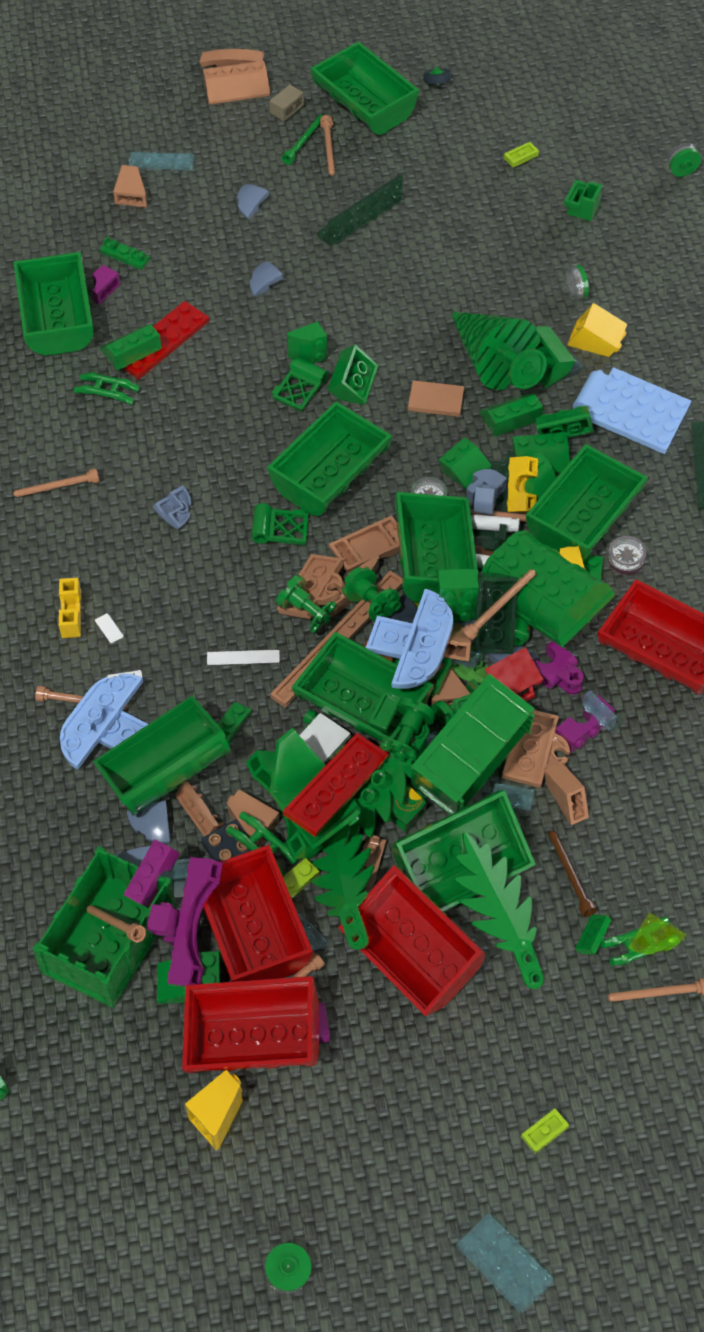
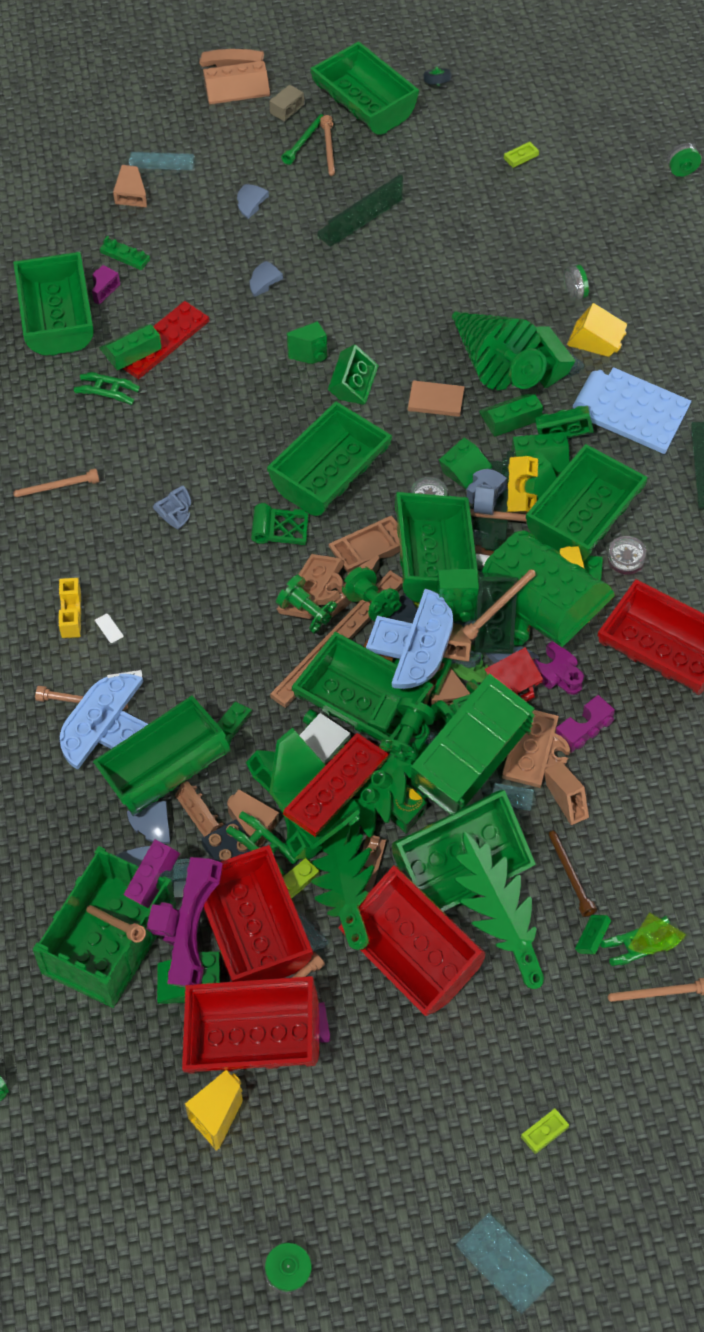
(243, 657): white sticker -> none
(309, 375): green piece -> none
(492, 523): white axle -> none
(583, 199): green plate -> none
(599, 710): clear light blue plate -> none

